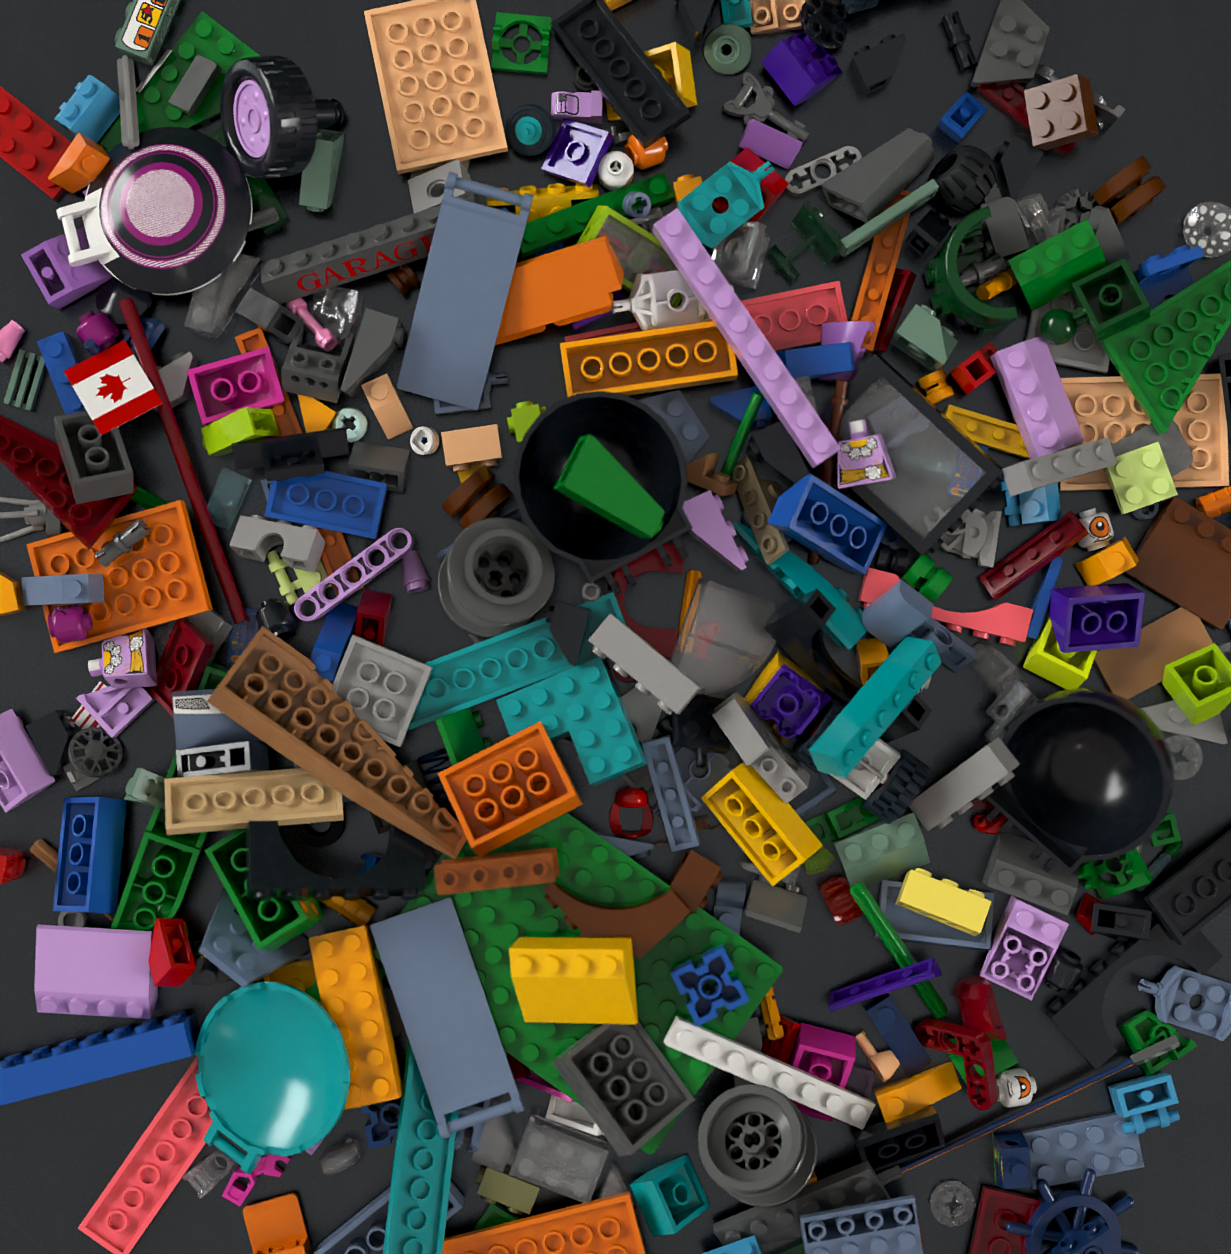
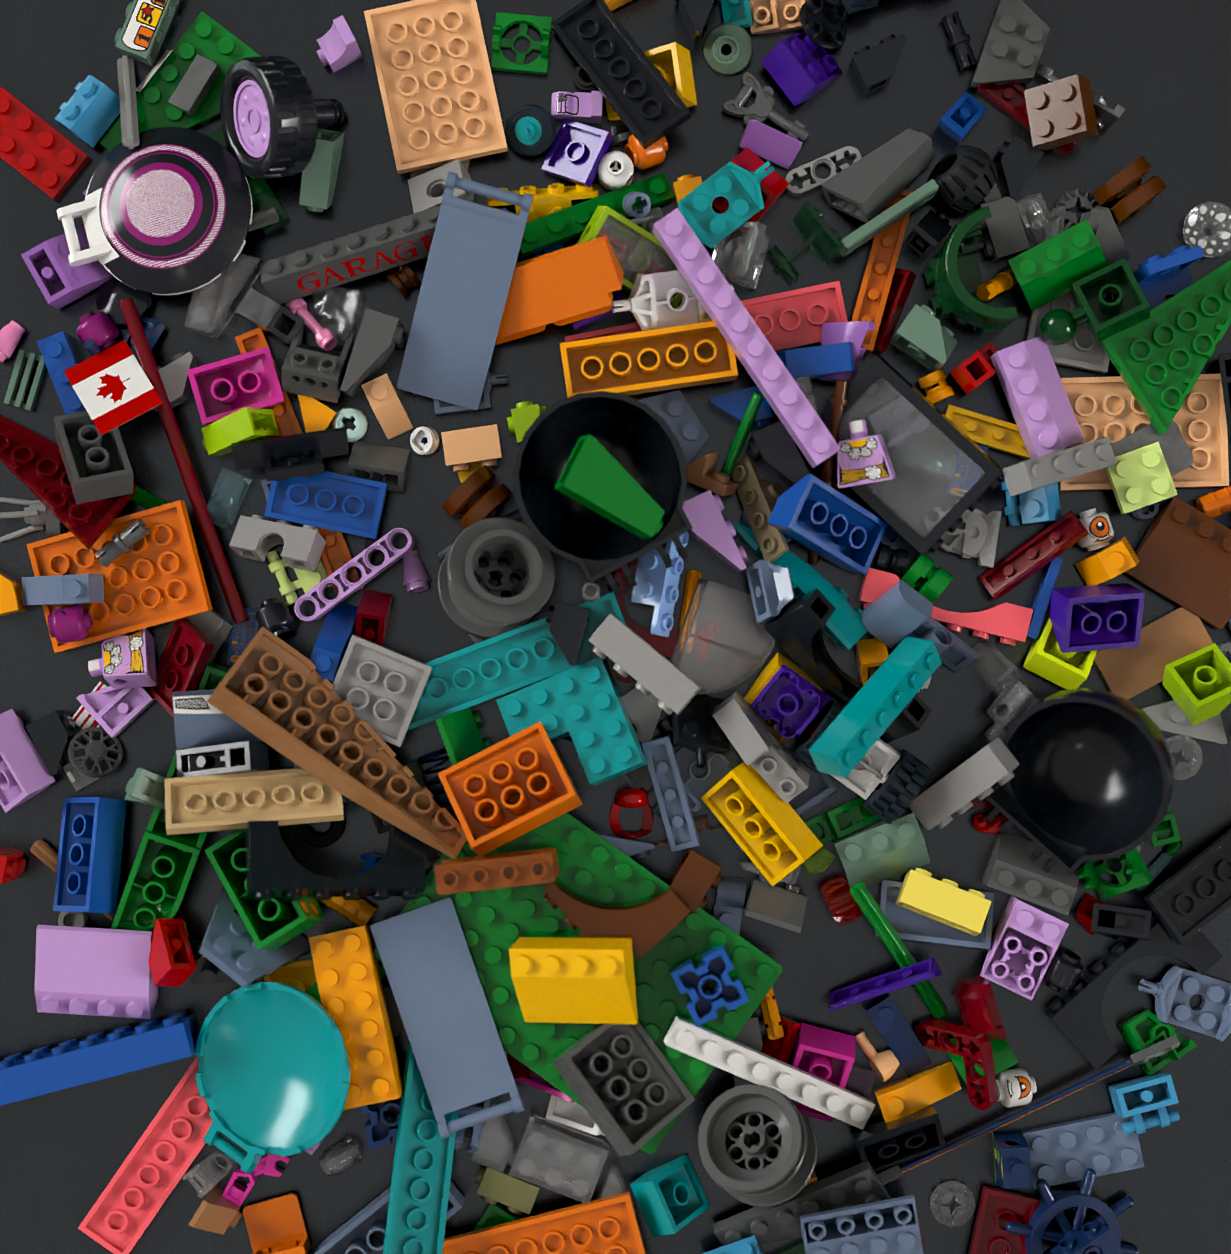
(79, 164): orange slope -> none
(216, 1213): none -> medium nougat slope
(338, 46): none -> lavender arch
(659, 585): none -> light blue bracket
(769, 589): none -> sand blue slope
(980, 270): dark grey pin -> none

